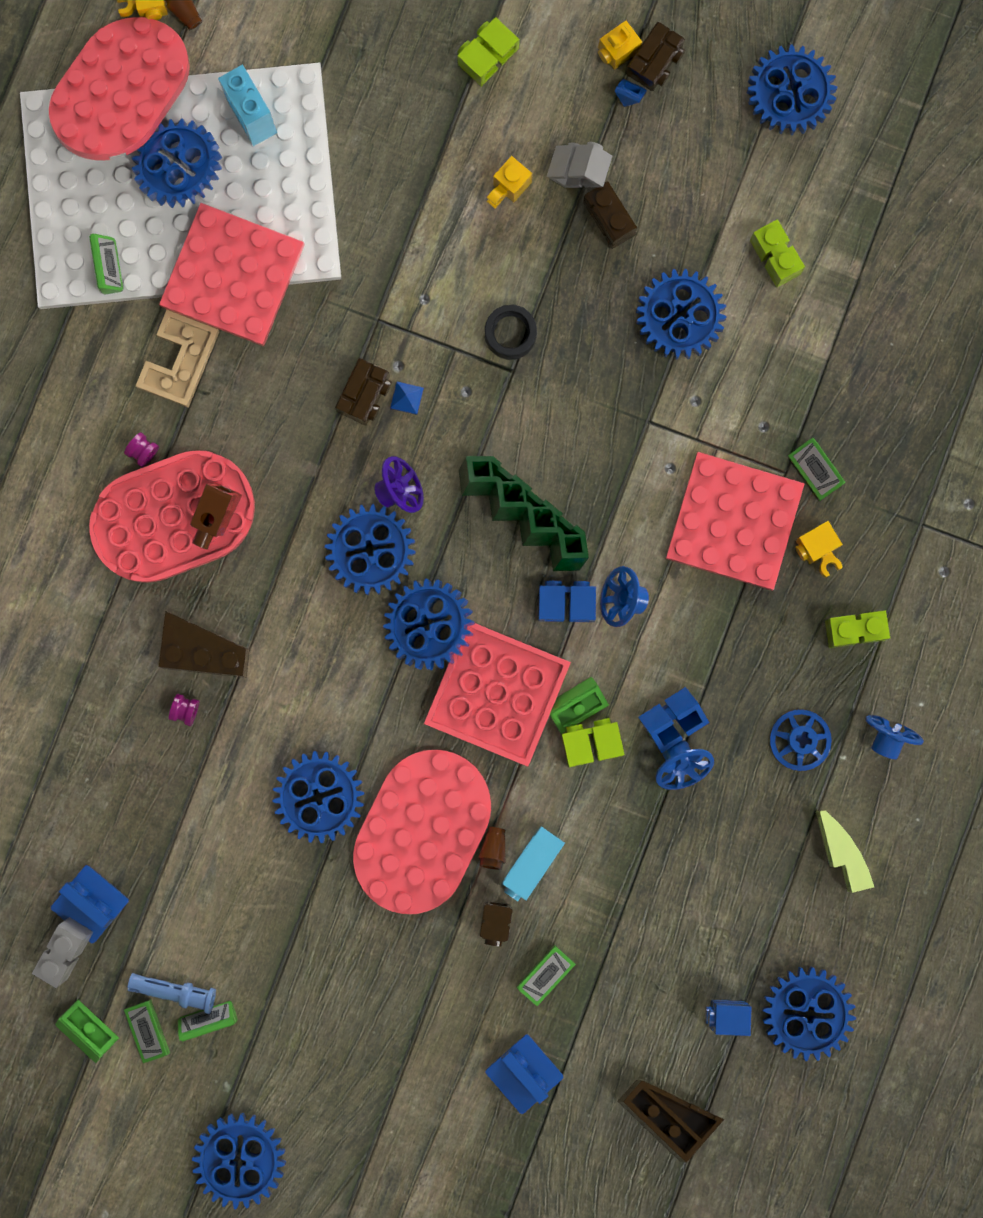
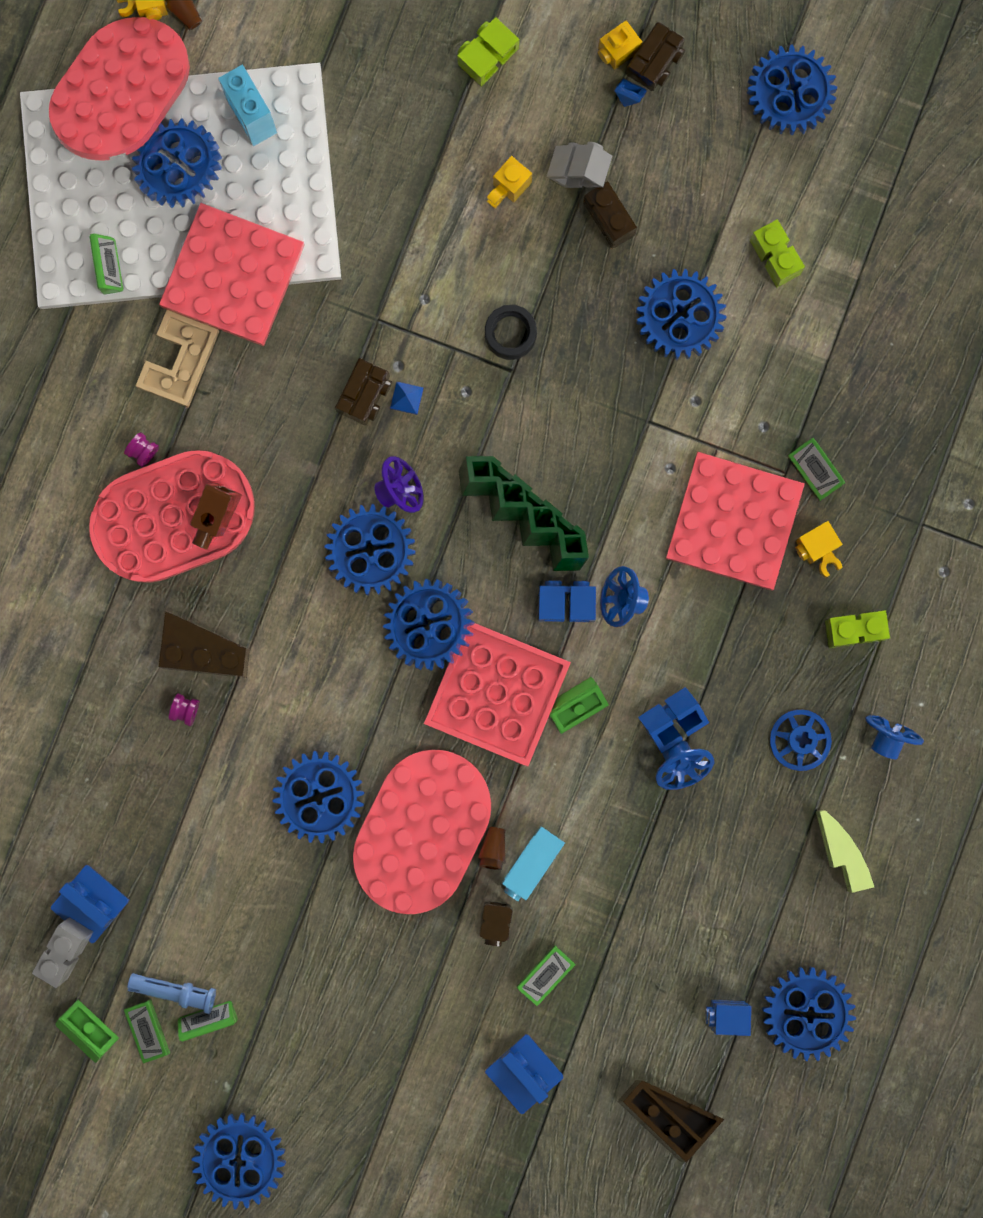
(606, 740): lime piece -> none

